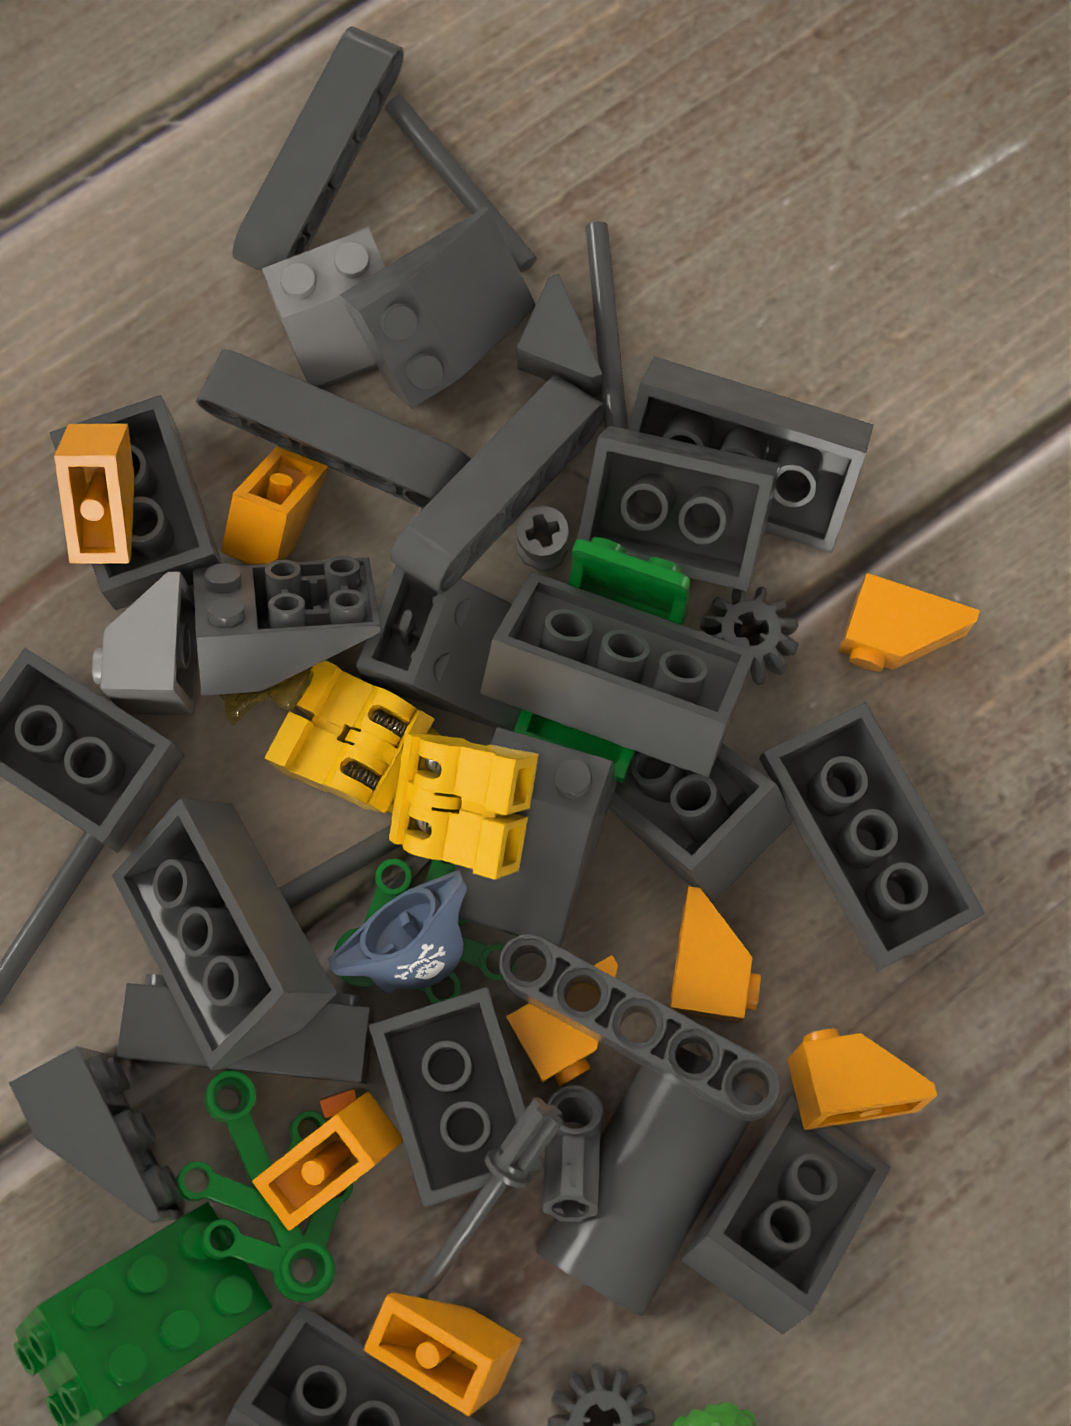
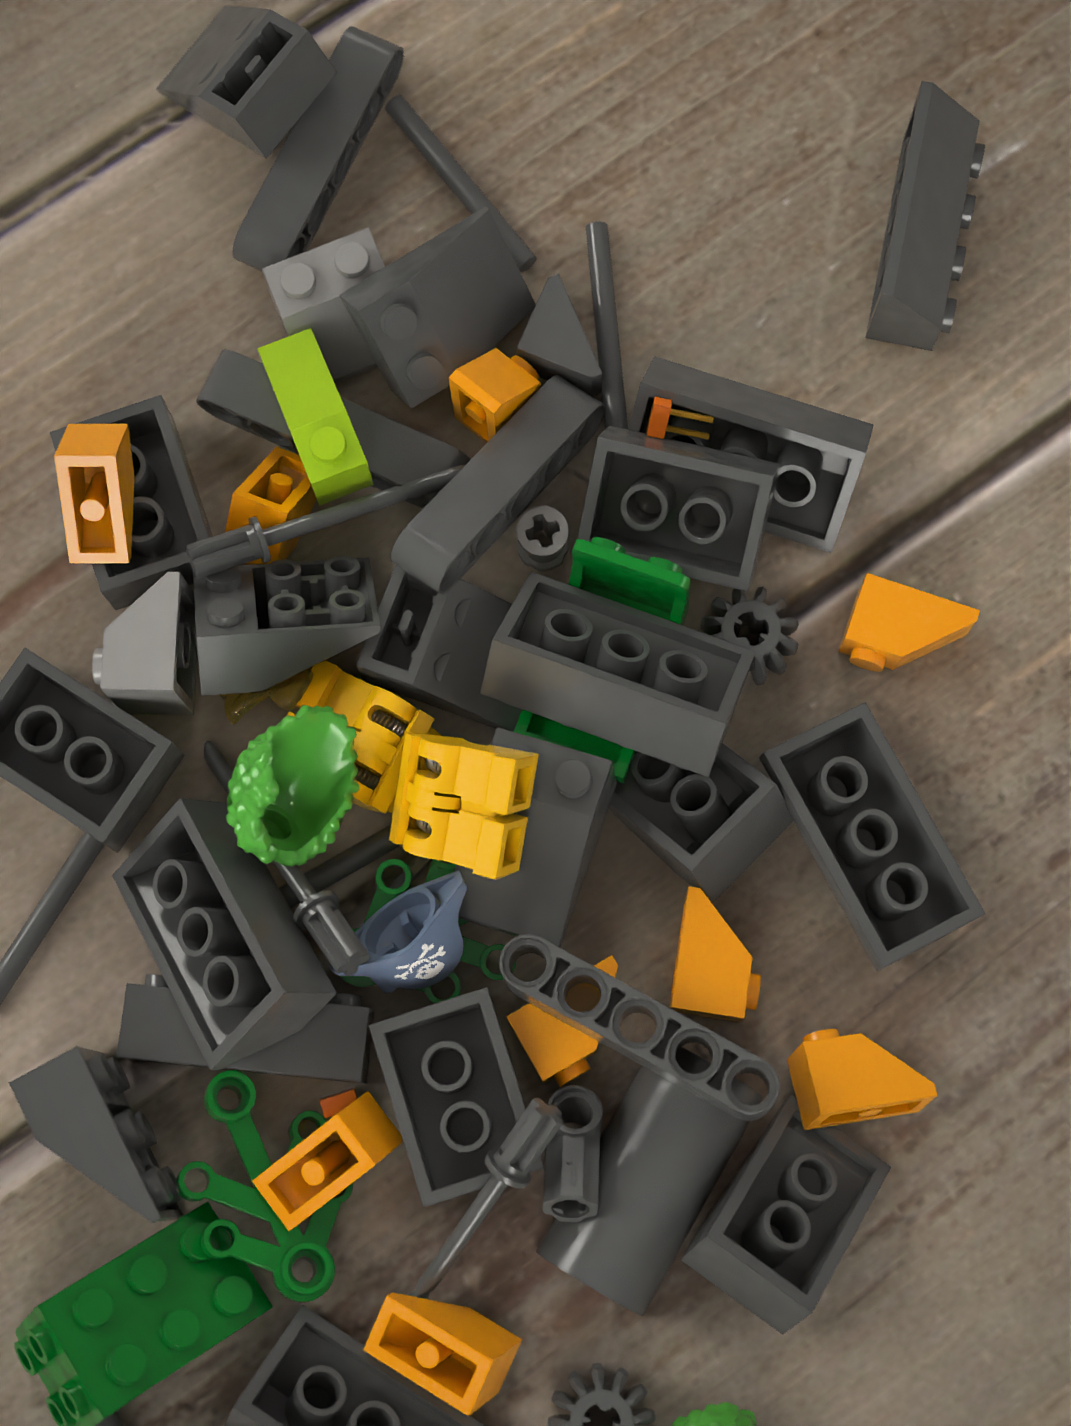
(250, 76): none -> dark grey slope
(252, 541): none -> dark grey piece
(294, 787): none -> bright green piece
(316, 416): none -> lime slope
(317, 910): none -> dark grey piece
(491, 391): none -> light orange slope
(660, 415): none -> piece
(925, 222): none -> dark grey slope

